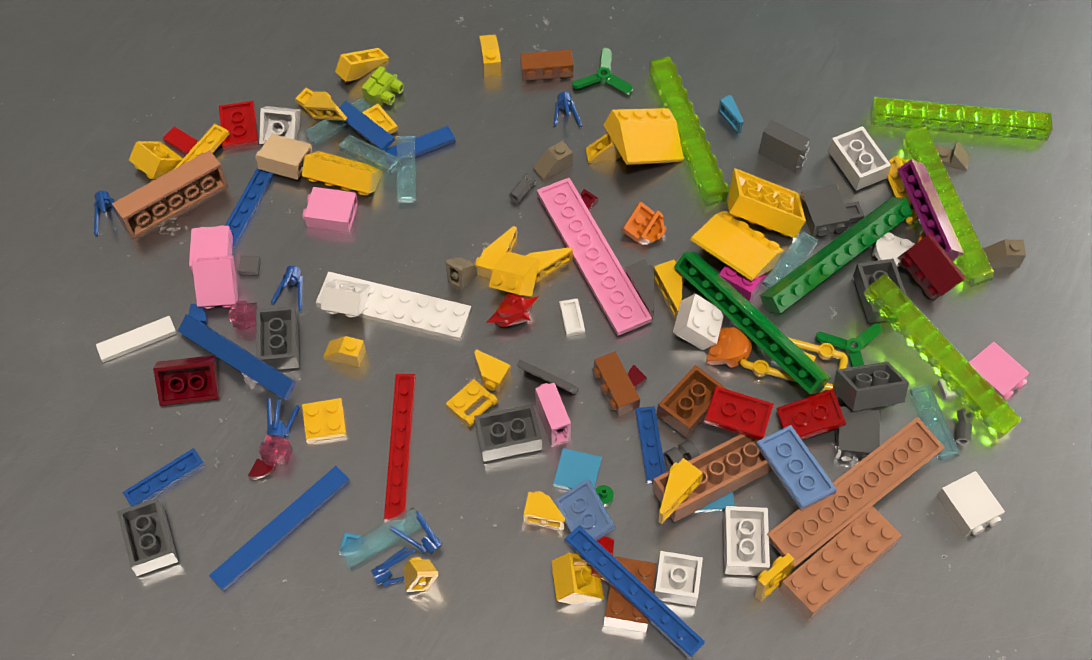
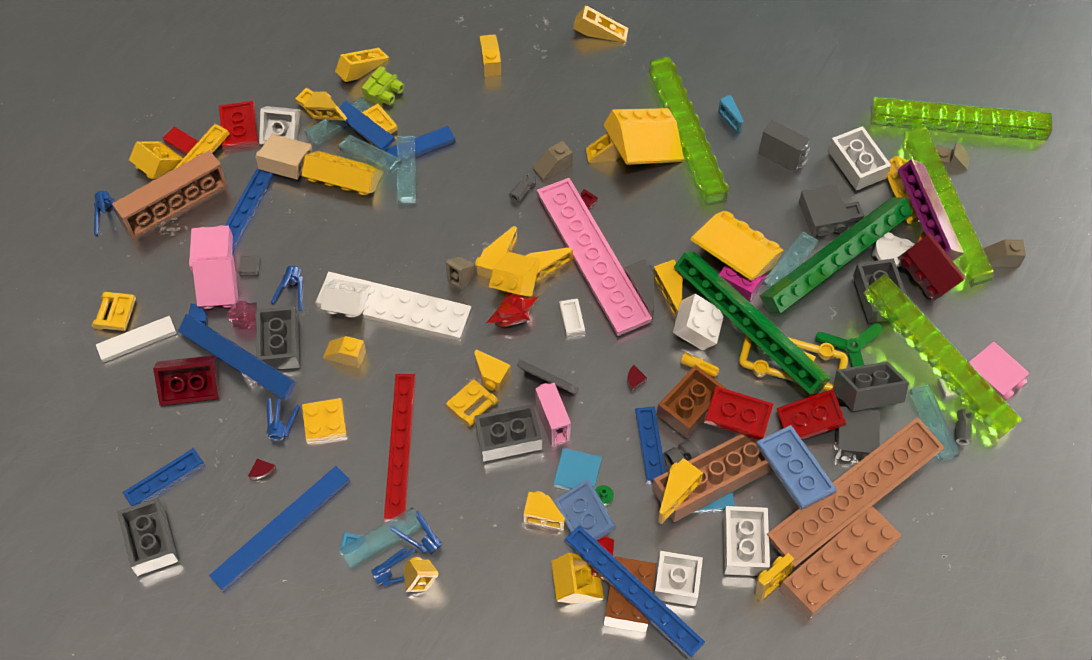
(119, 312): none -> yellow plate
(275, 451): clear pink brick -> none
(330, 209): bright pink brick -> none
(546, 64): dark orange brick -> none
(565, 103): blue plant -> none
(599, 26): none -> yellow slope
(604, 75): green piece -> none
(616, 384): dark orange brick -> none
(644, 225): orange slope -> none
(691, 361): none -> yellow axle
(730, 348): orange slope -> none
(765, 204): yellow slope -> none
(971, 504): white brick -> none

